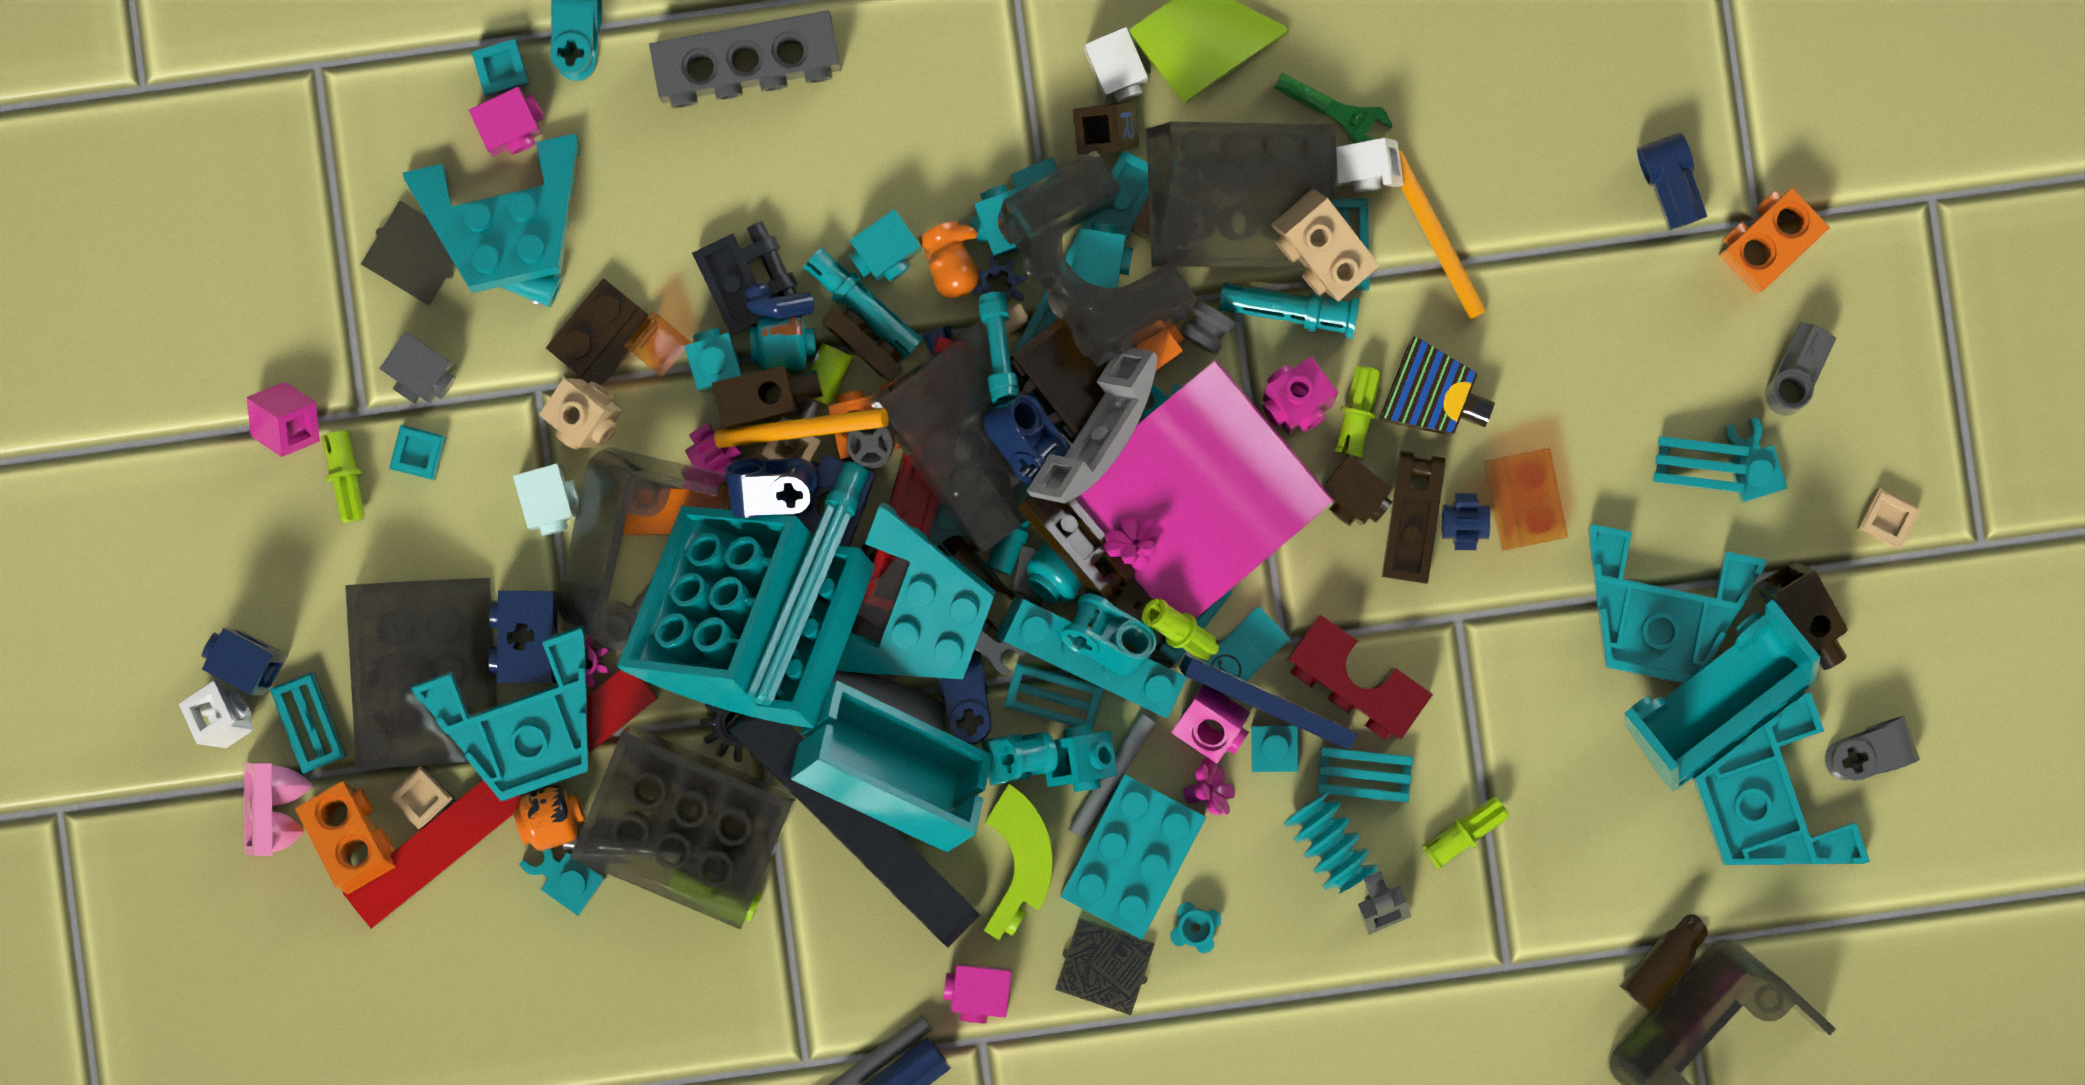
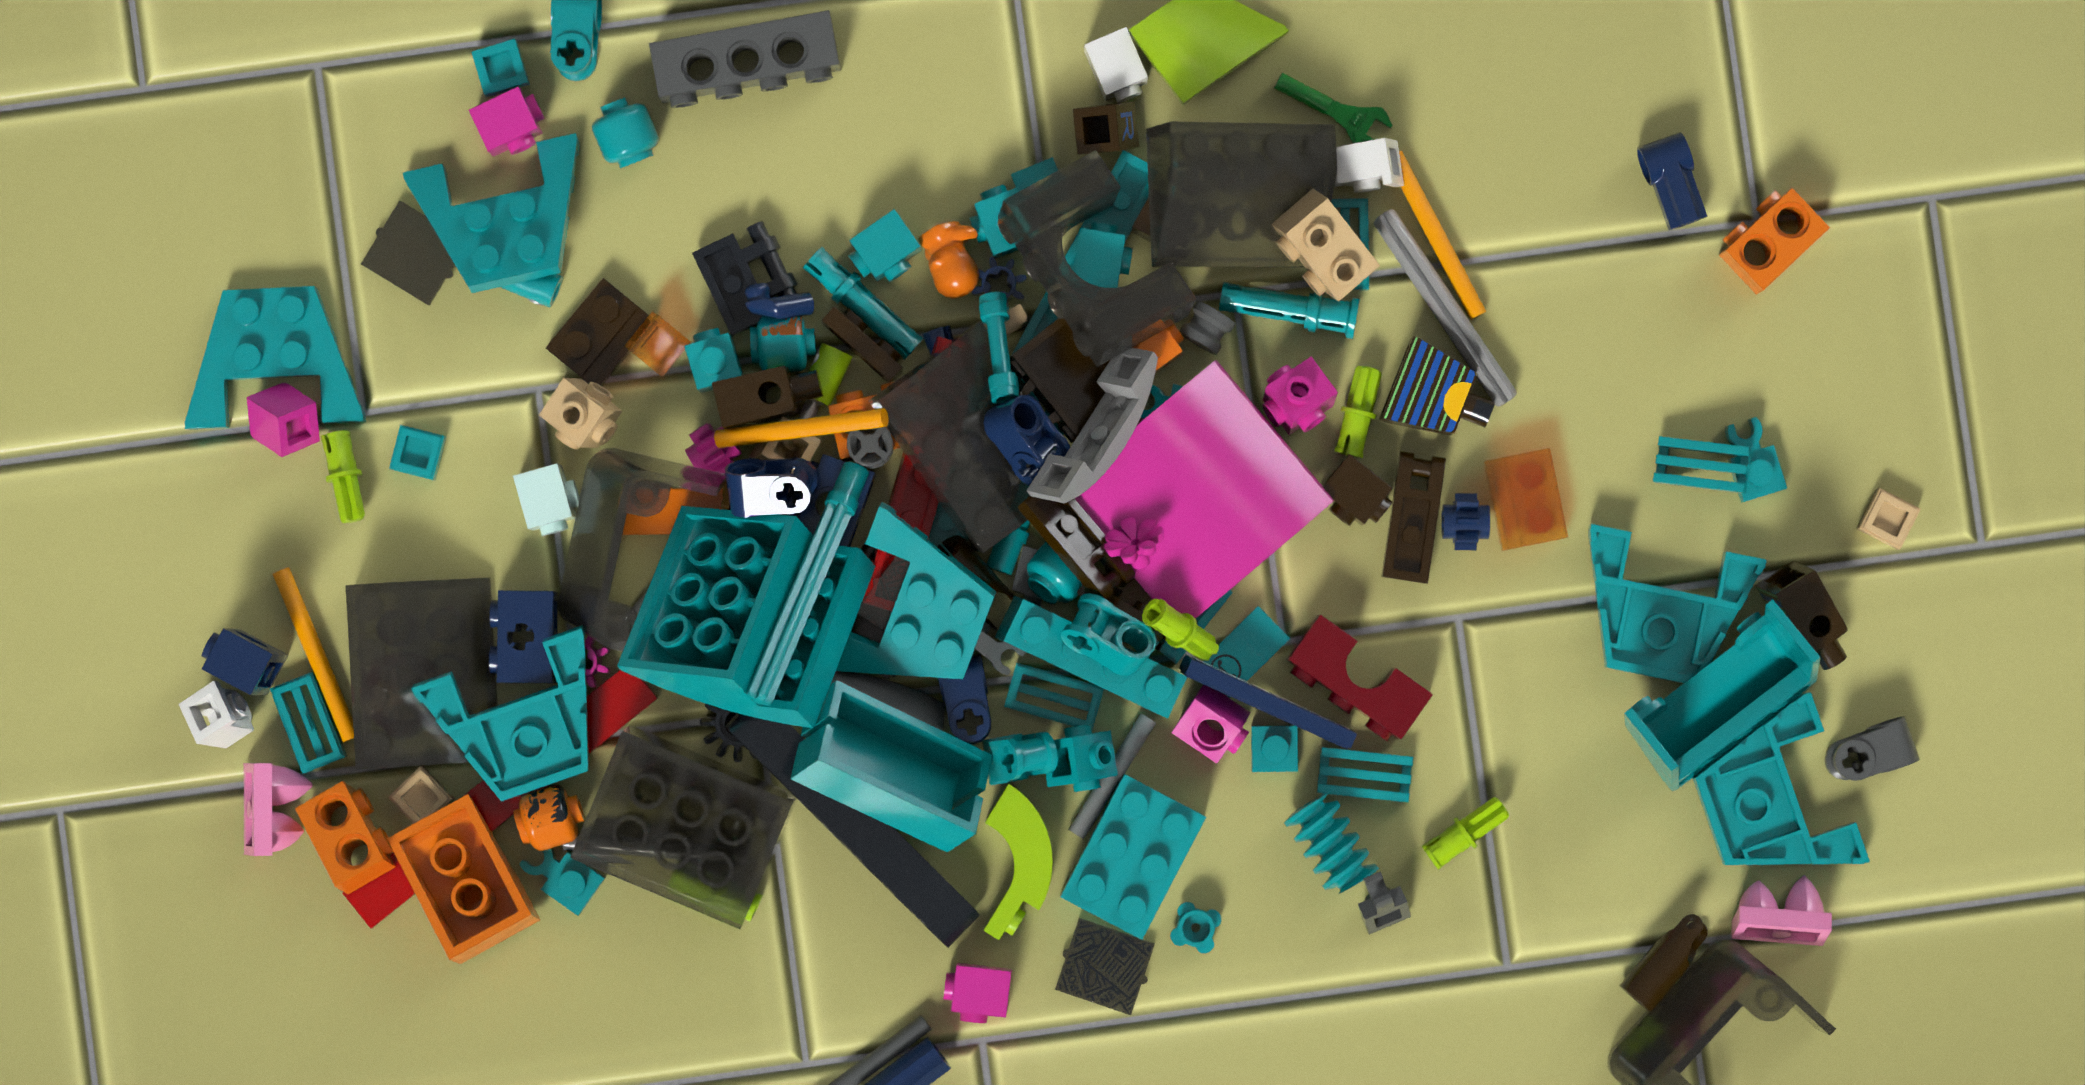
(266, 337): none -> teal wing
(315, 653): none -> light orange bar
(418, 370): dark grey brick -> none
(463, 880): none -> orange slope
(625, 133): none -> teal head
(1210, 788): dark pink plant -> none
(1445, 307): none -> light grey axle
(1798, 923): none -> bright pink tile
(1801, 366): dark grey piece -> none

